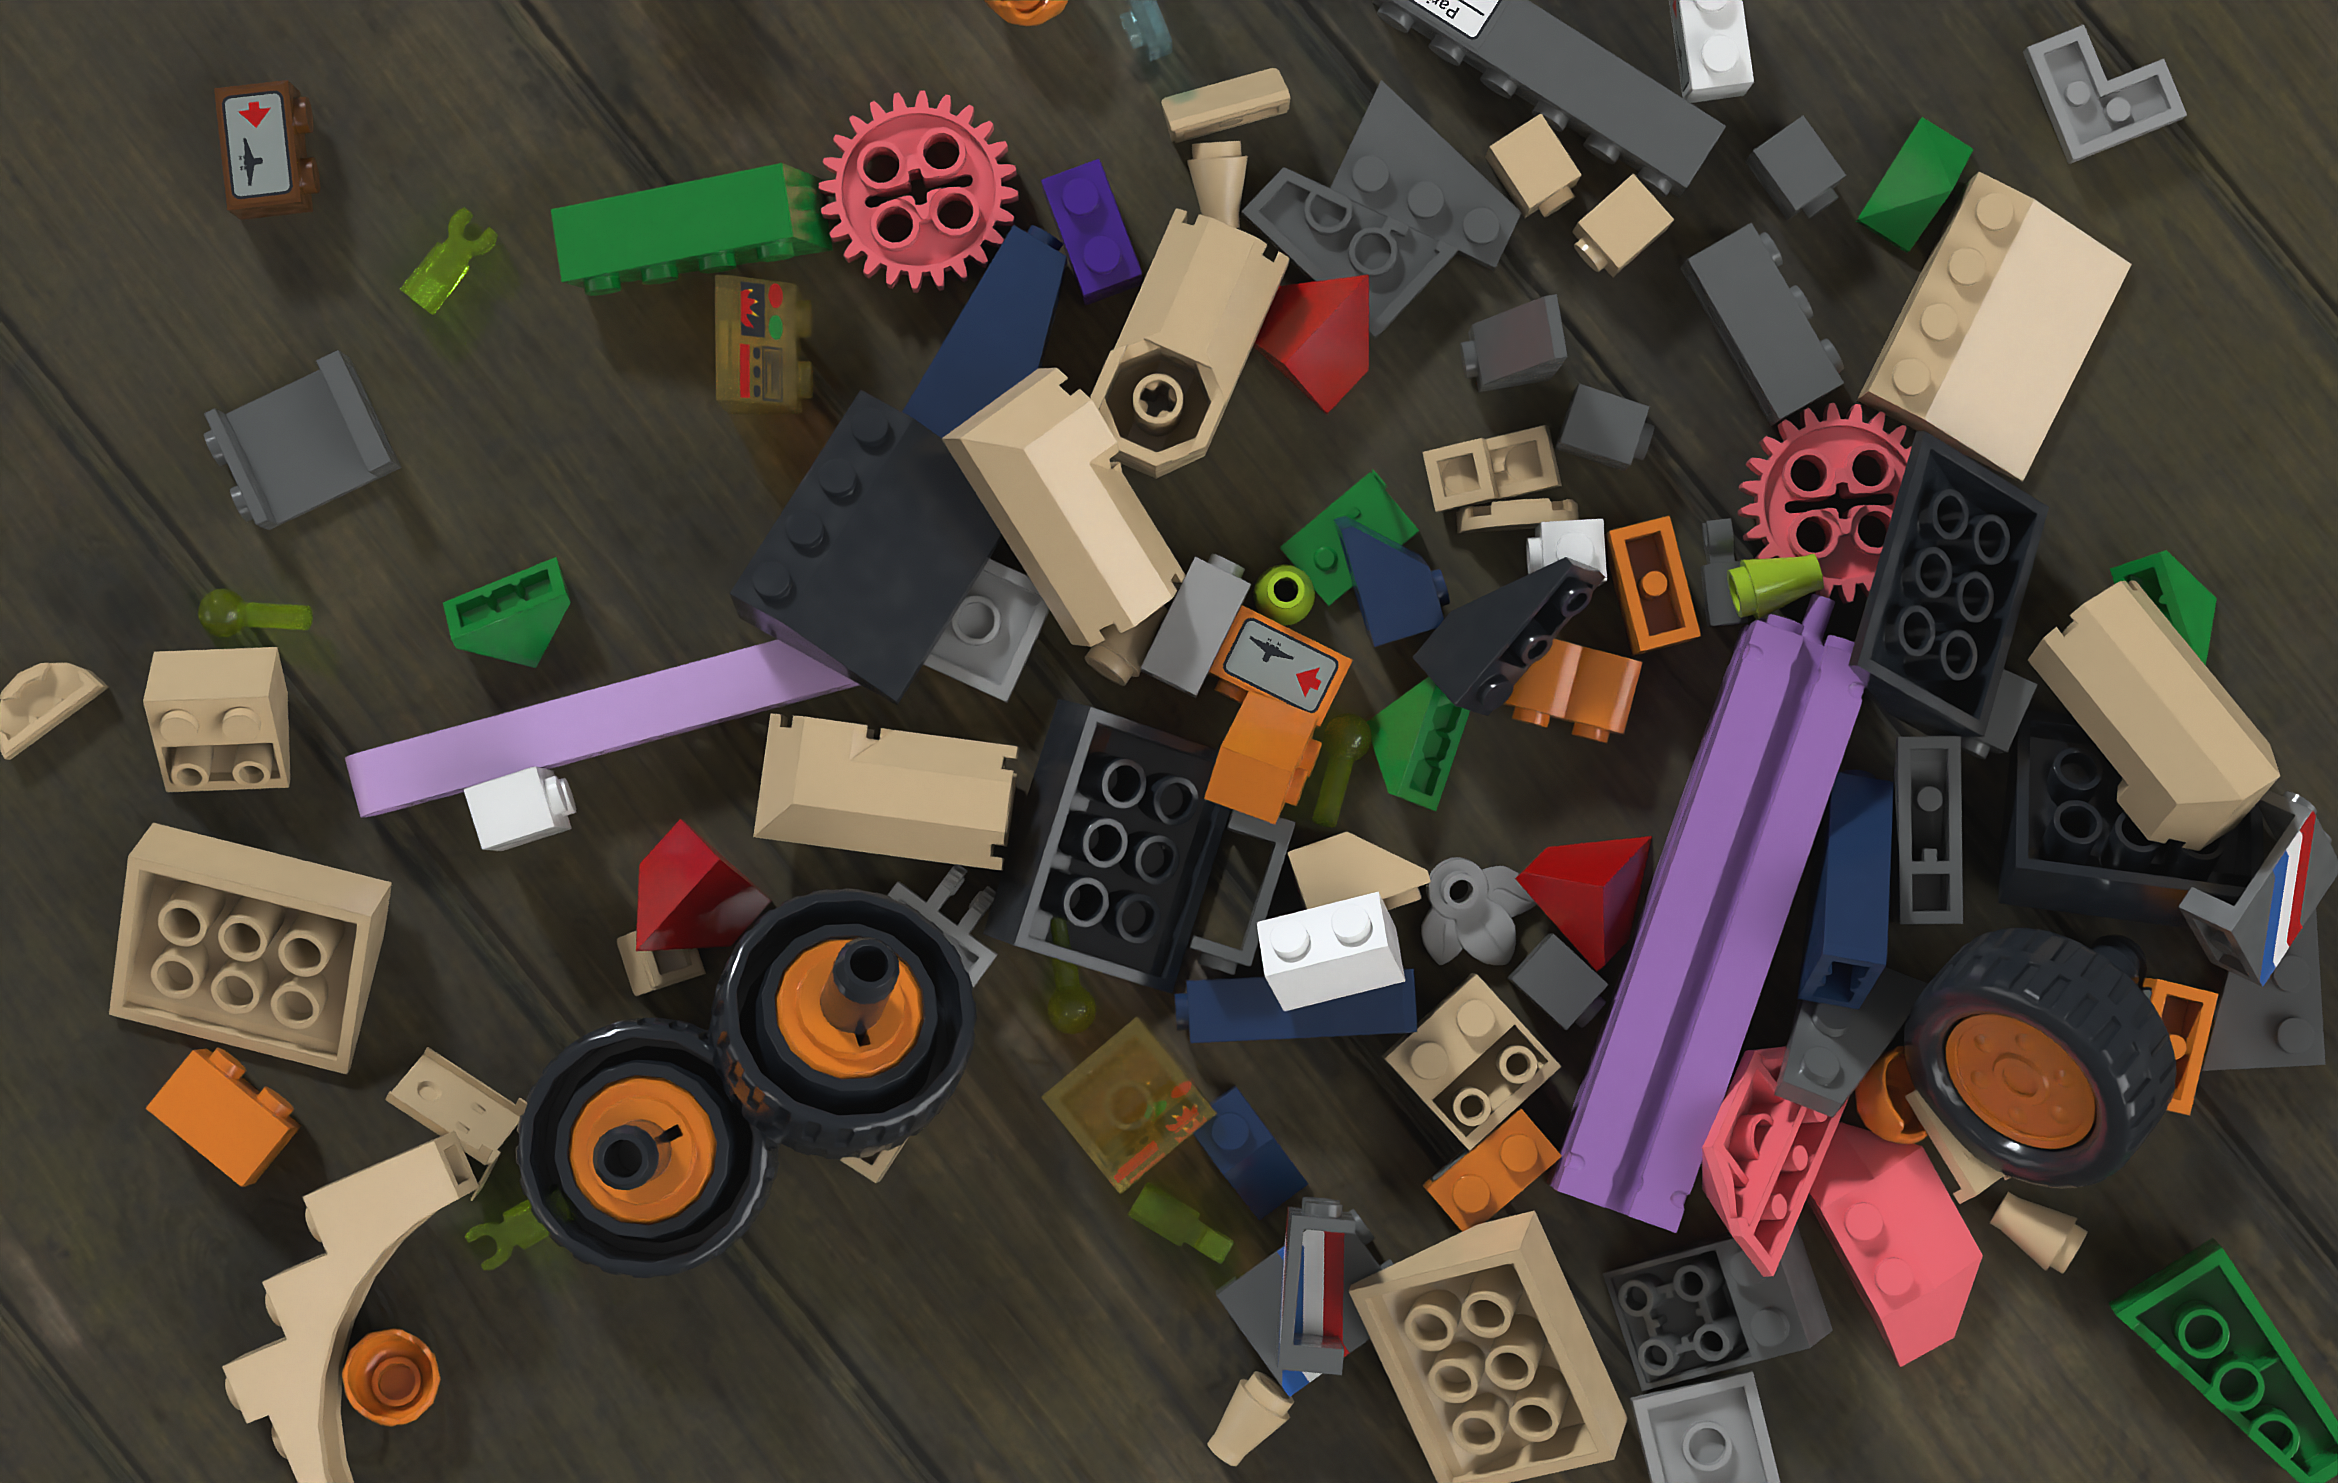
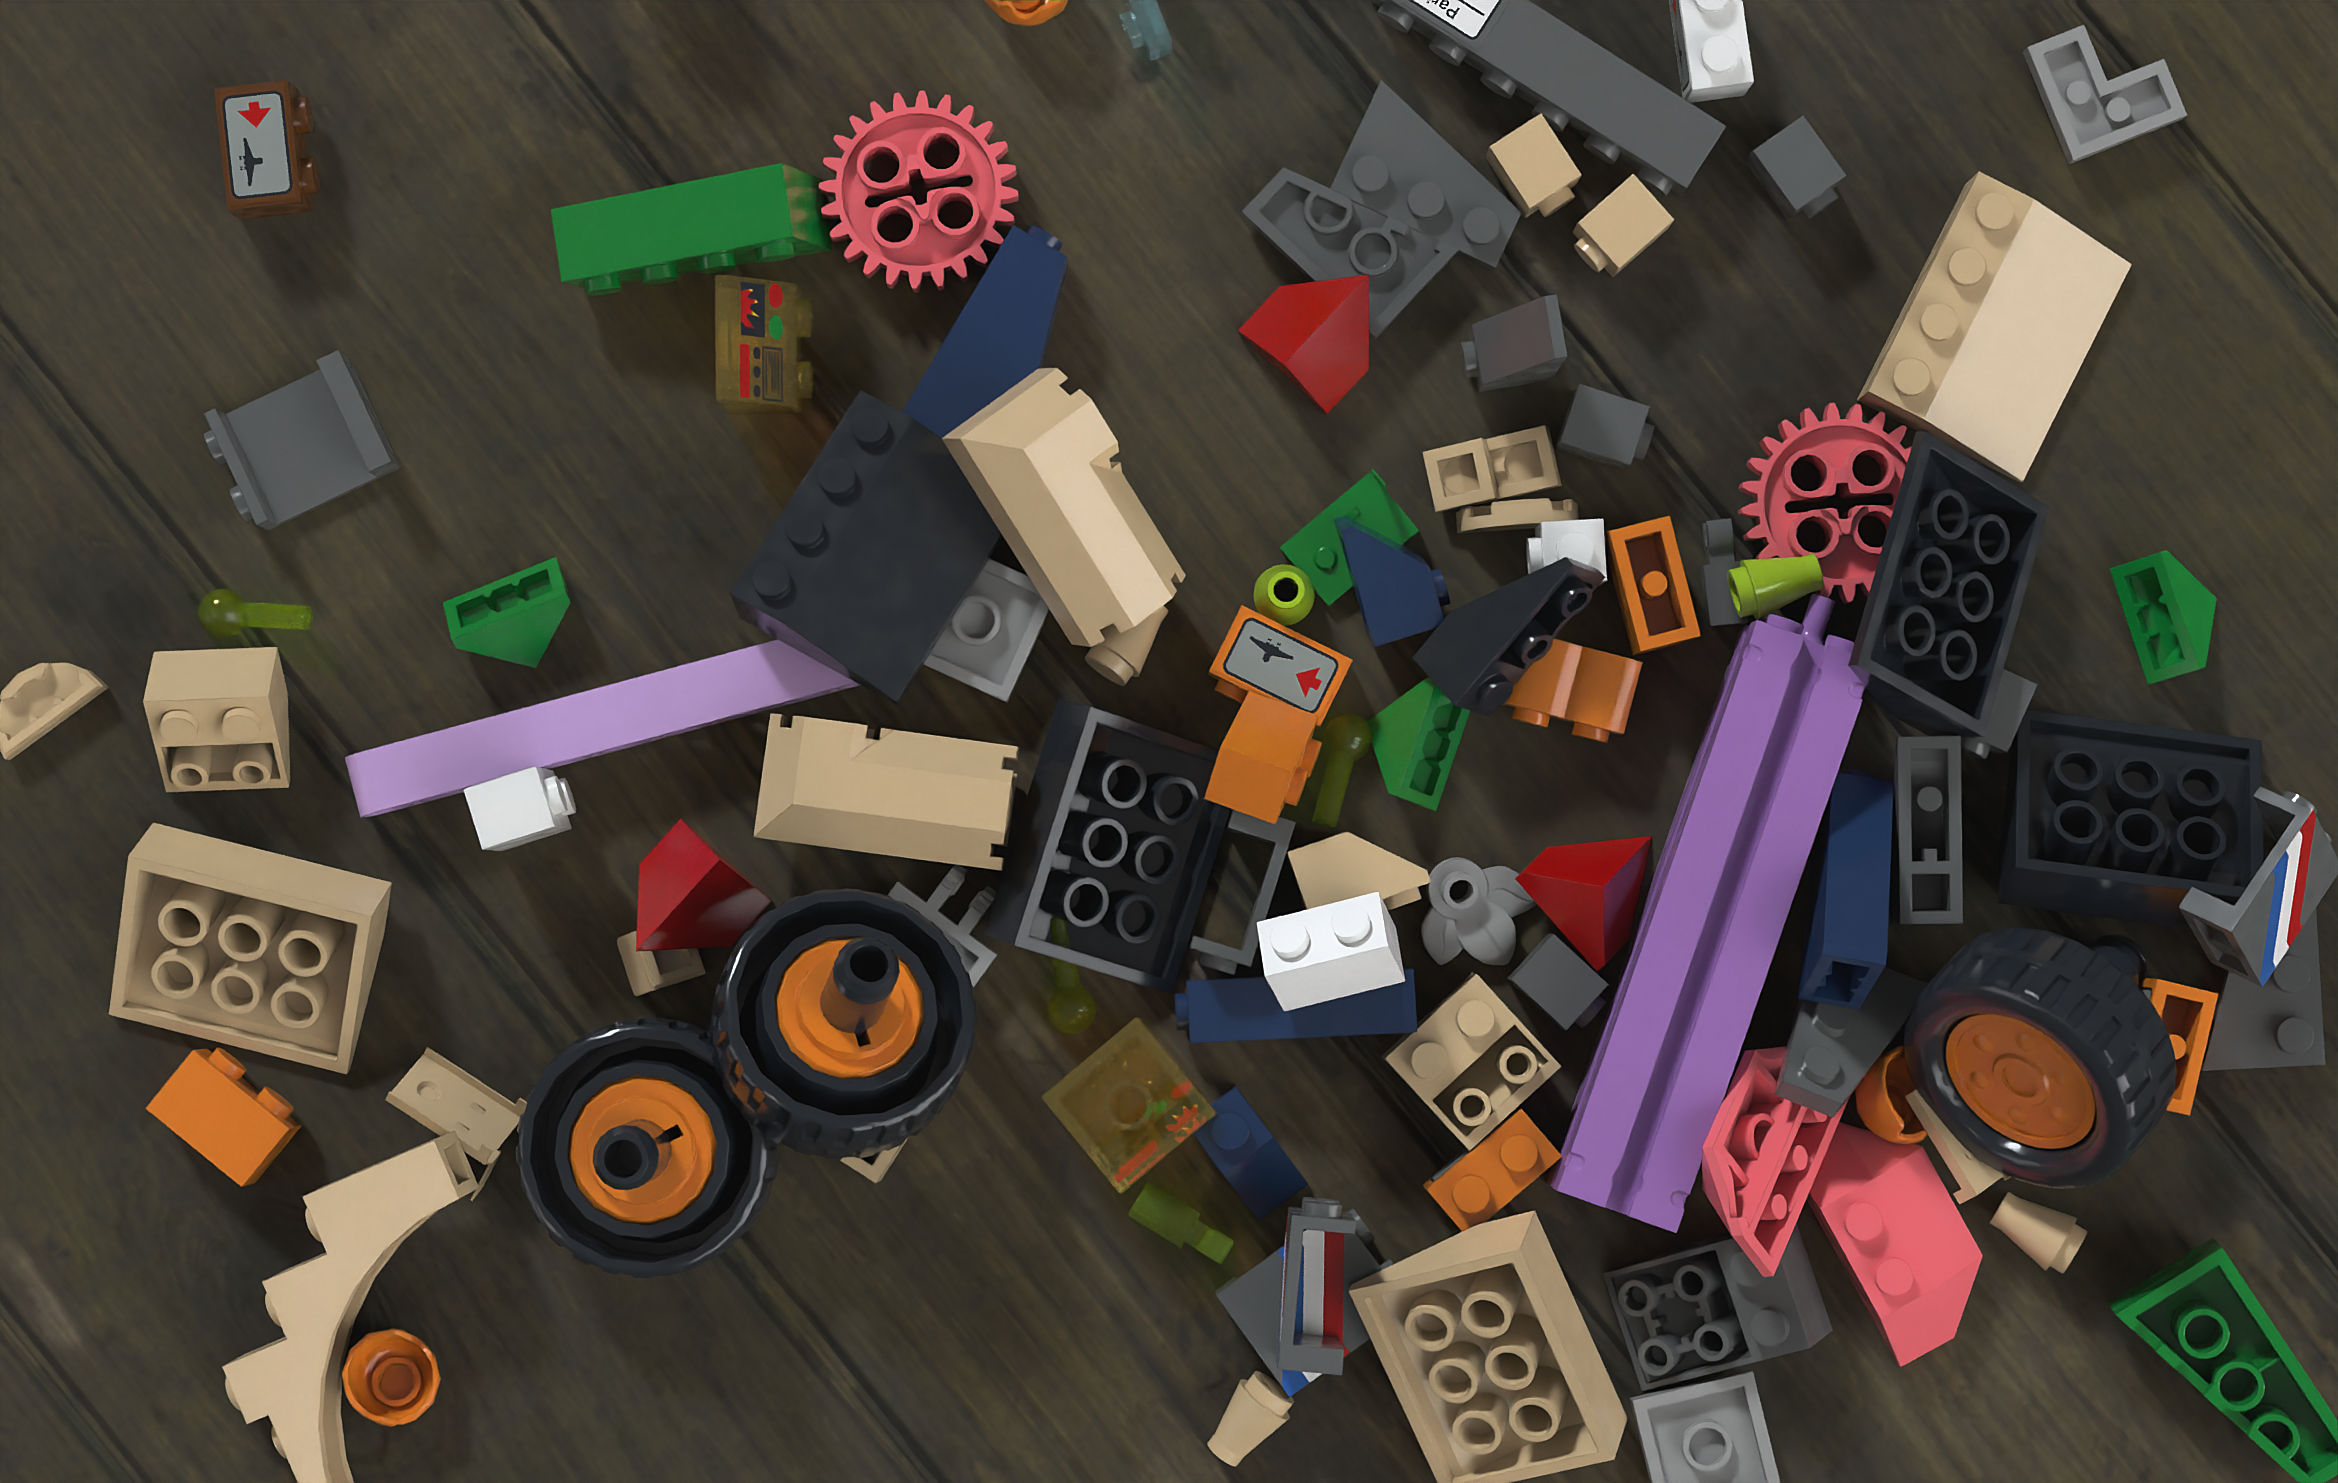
(446, 263): clear neon green bar -> none
(518, 1228): clear neon green bar -> none
(1092, 231): dark purple brick -> none
(1185, 343): tan brick -> none
(1197, 624): light grey brick -> none
(1219, 179): tan cone -> none
(1225, 105): tan slope -> none
(1763, 323): dark grey brick -> none
(1915, 185): green slope -> none
(2158, 717): tan brick -> none

